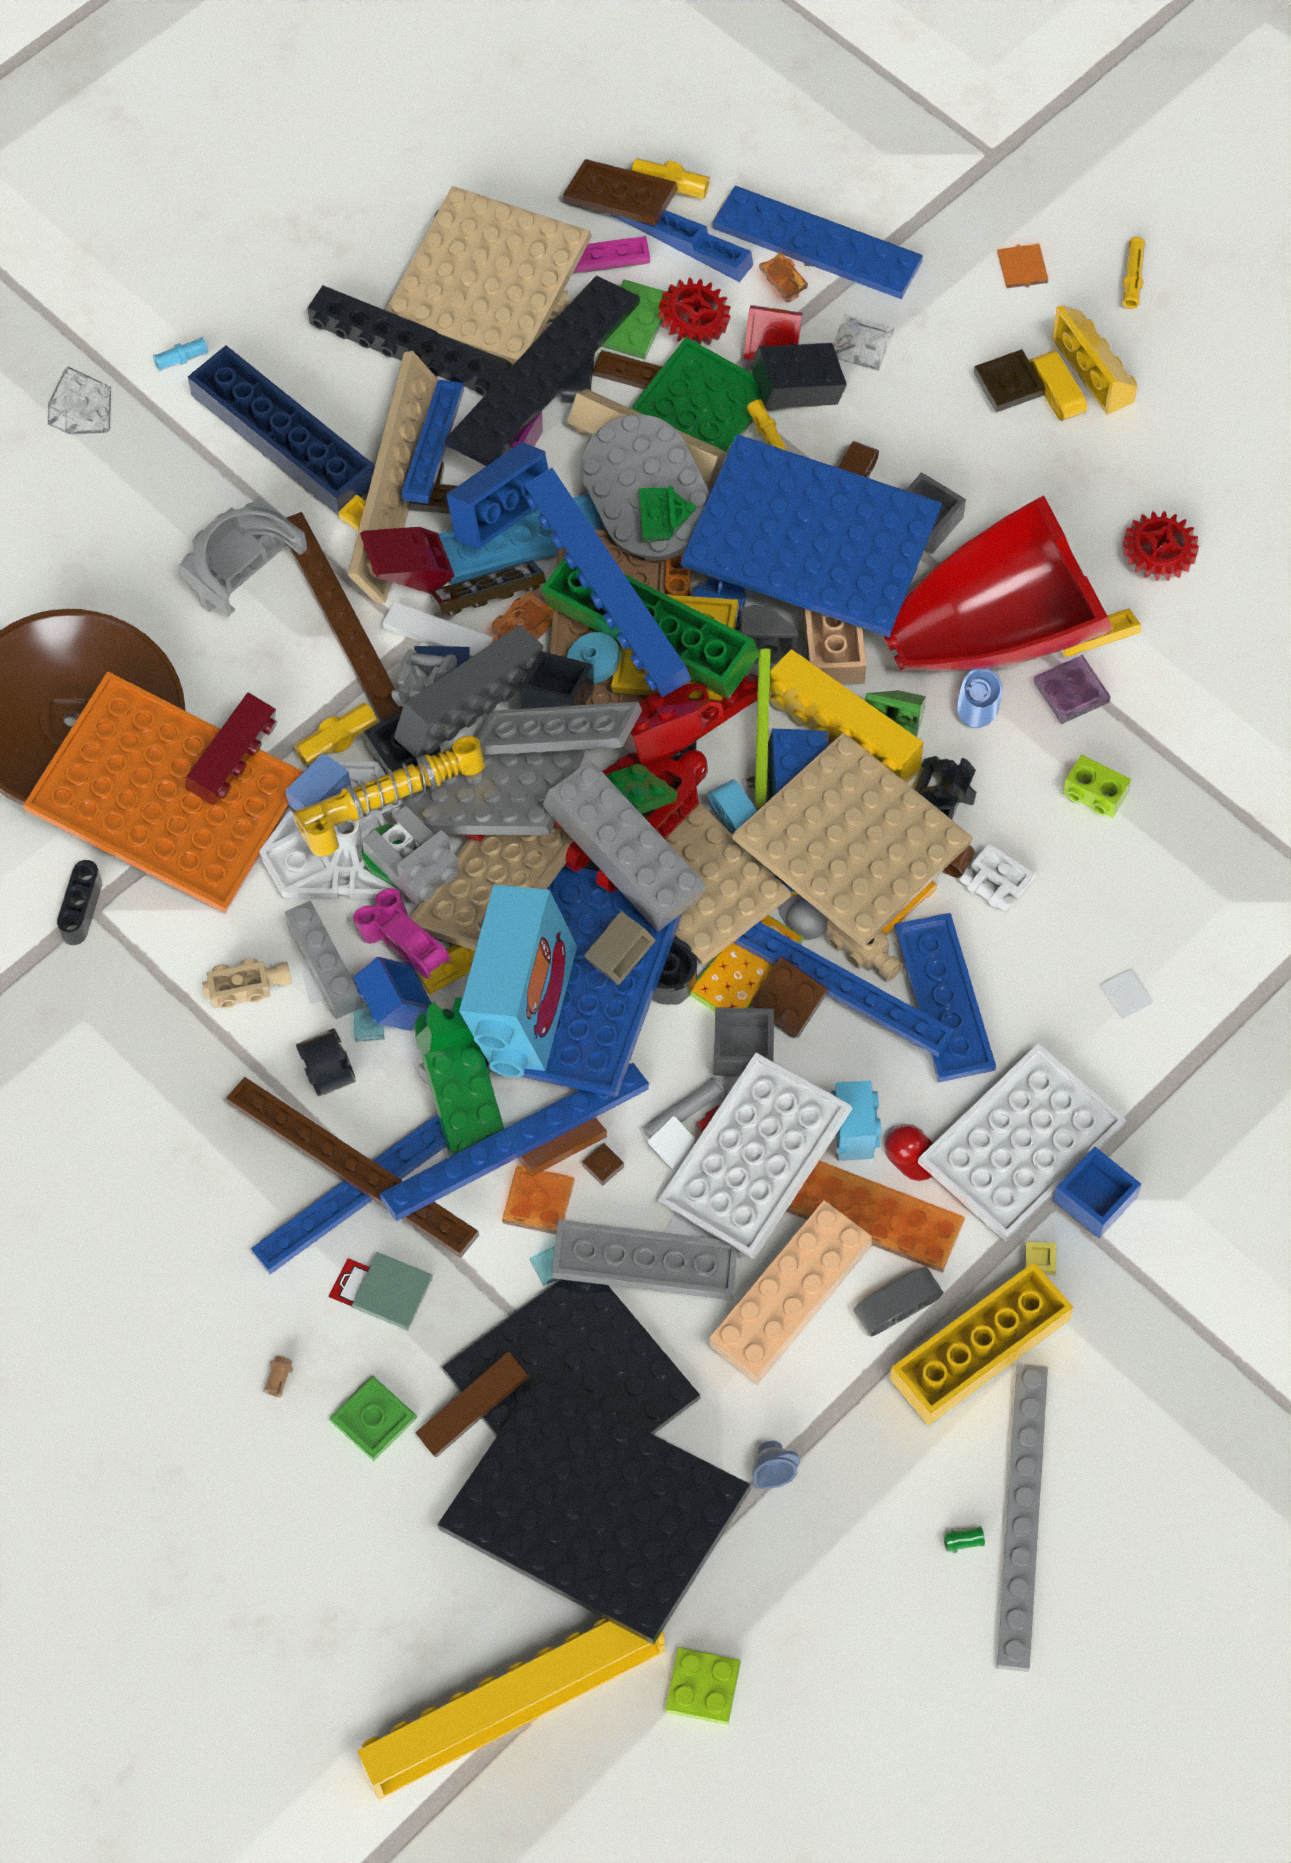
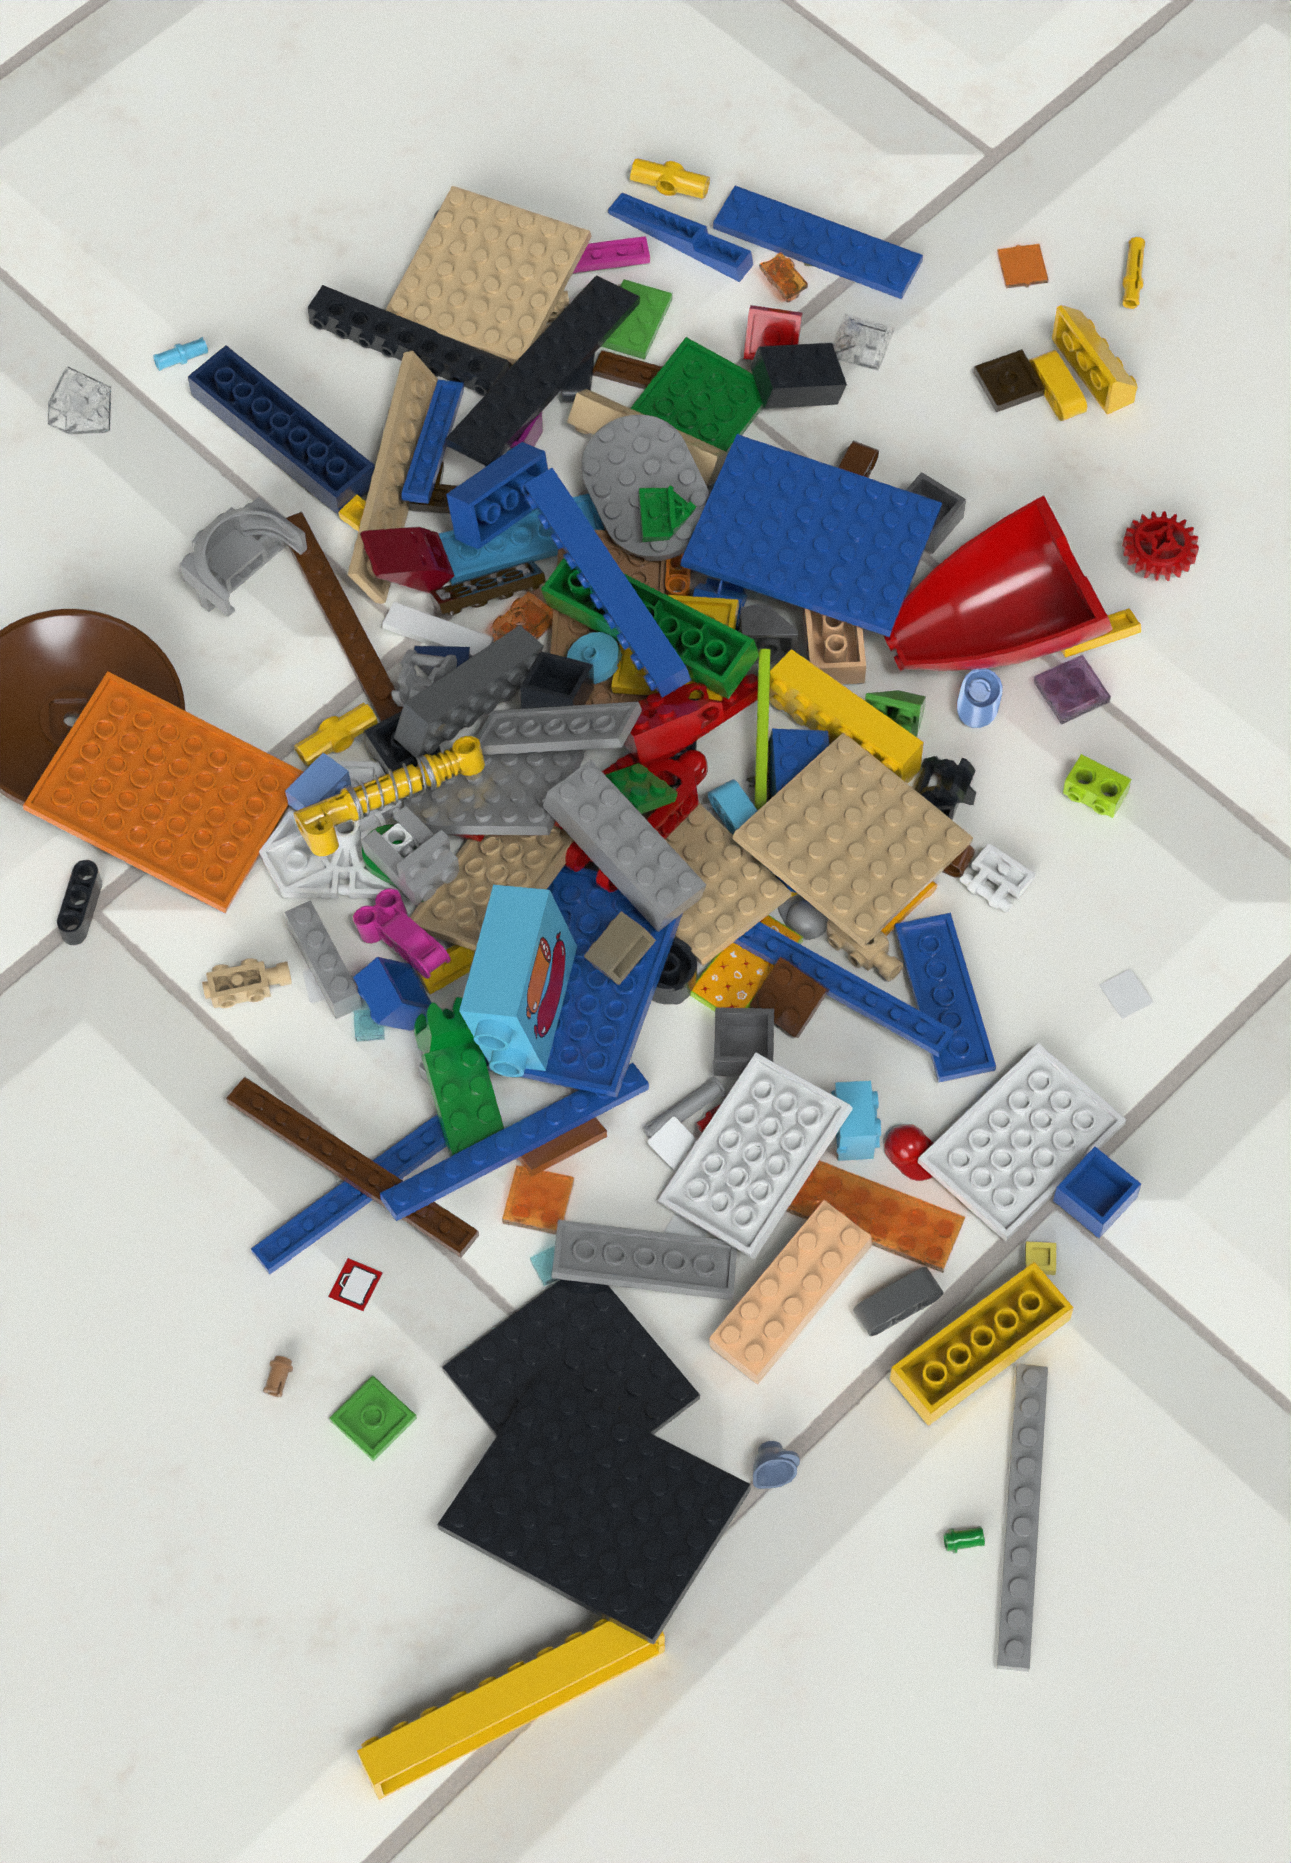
(231, 749): dark red brick -> none
(326, 1062): black brick -> none
(392, 1291): sand green tile -> none
(472, 1404): reddish brown tile -> none
(603, 1164): reddish brown plate -> none
(620, 192): reddish brown plate -> none
(697, 308): red gear -> none
(703, 1686): lime plate -> none
(765, 425): yellow pin -> none

